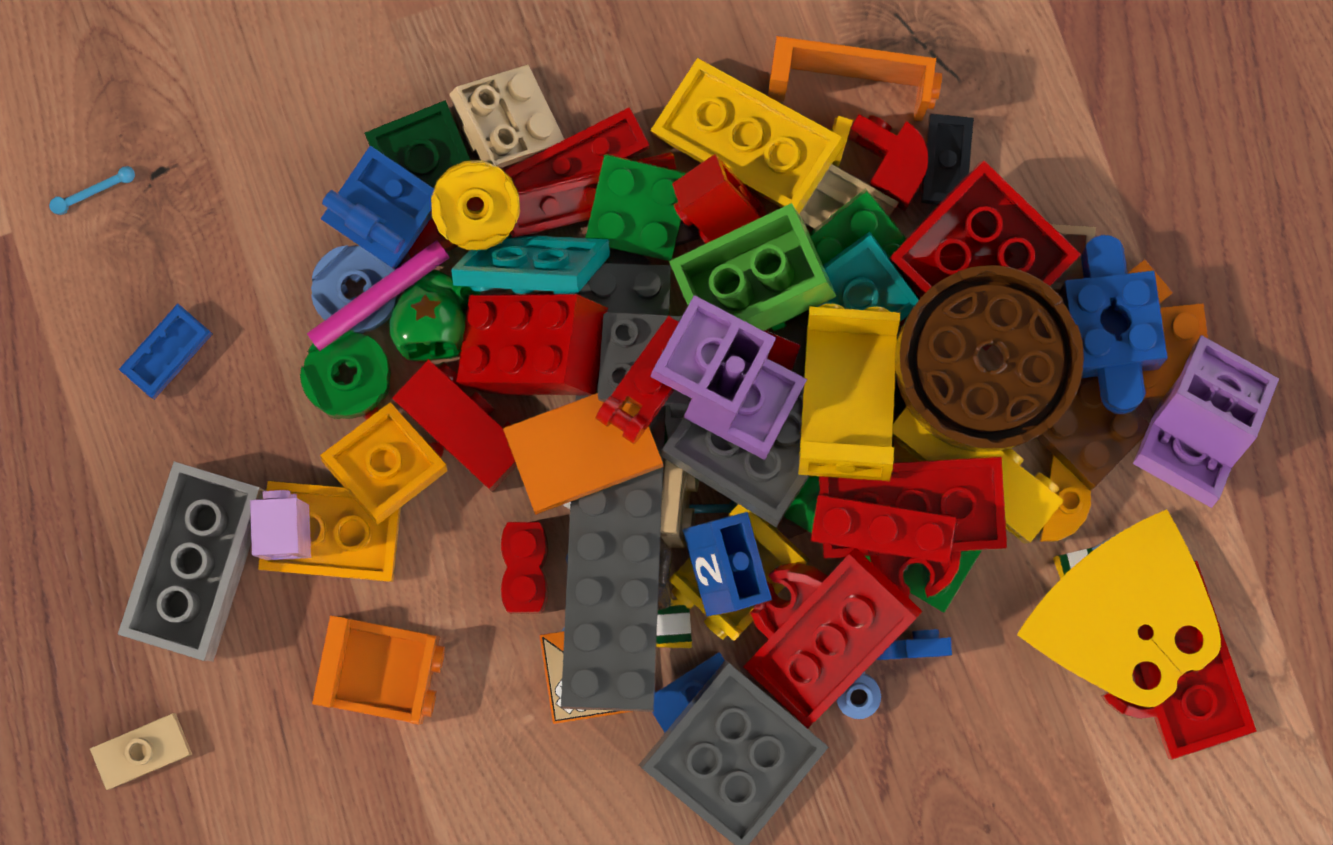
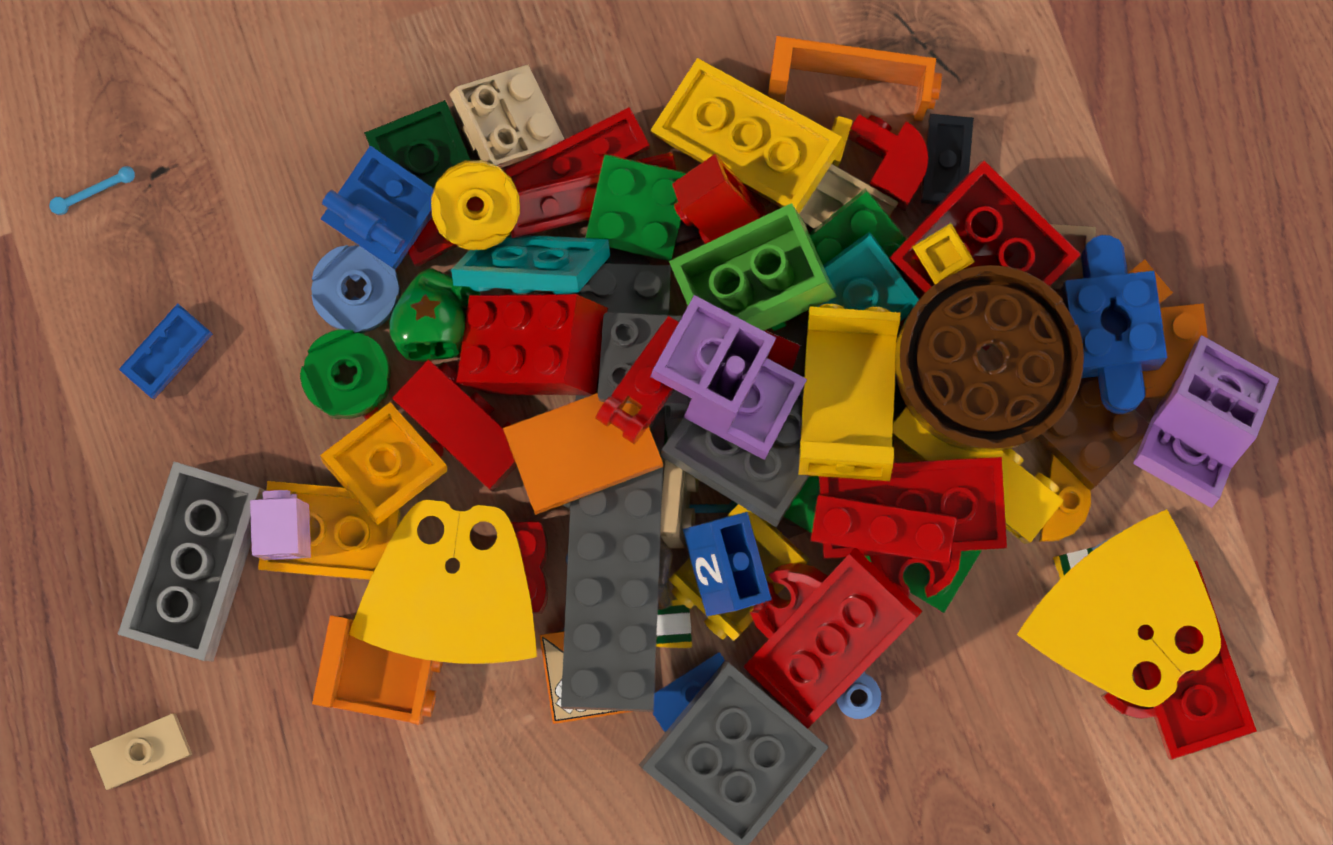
(378, 295): dark pink piece -> none
(443, 616): none -> yellow piece
(924, 644): blue plate -> none
(943, 253): none -> yellow tile

